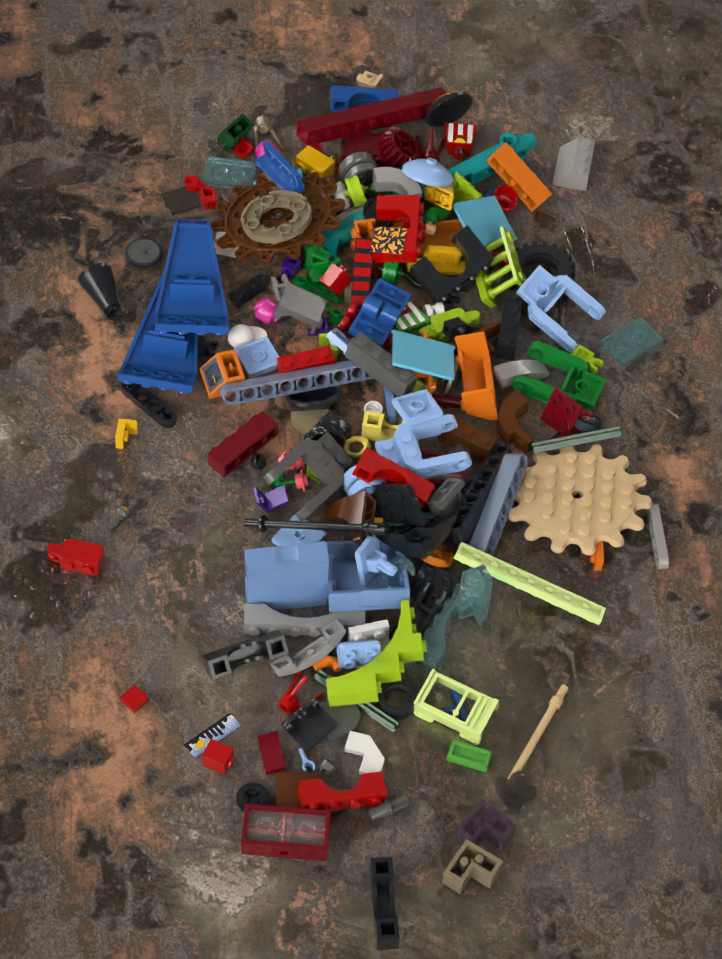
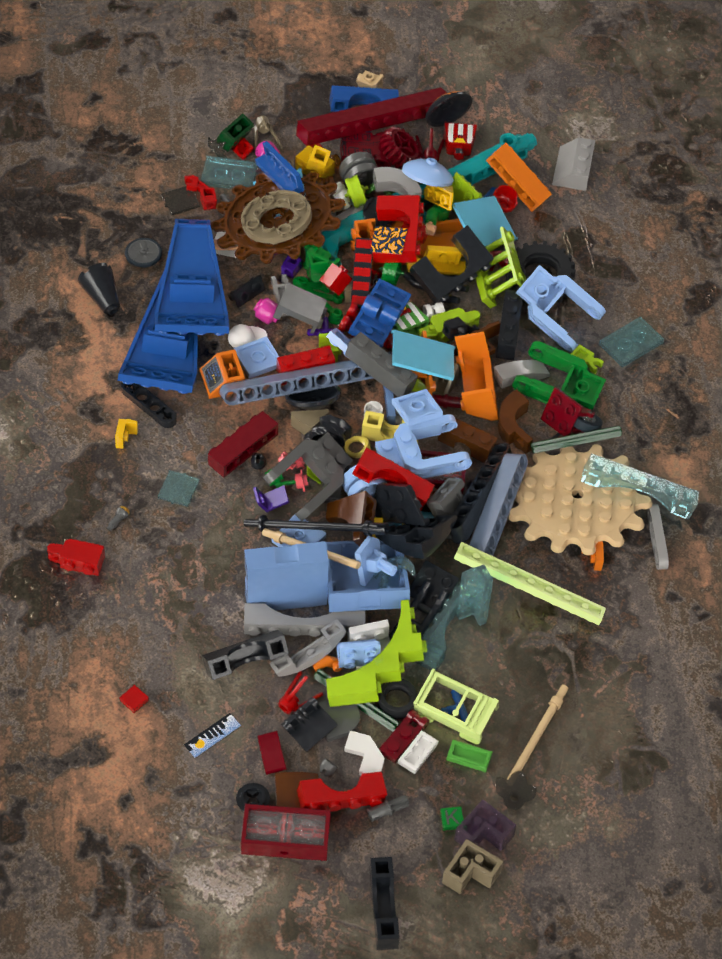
(178, 488): none -> clear light blue piece
(218, 756): red brick -> none
(280, 537): none -> tan bar
(306, 762): light blue hand -> none
(318, 159): none -> yellow brick
(403, 736): none -> dark red plate
(418, 752): none -> white plate
(440, 557): orange tile -> none
(451, 818): none -> green tile
(607, 473): none -> clear light blue arch

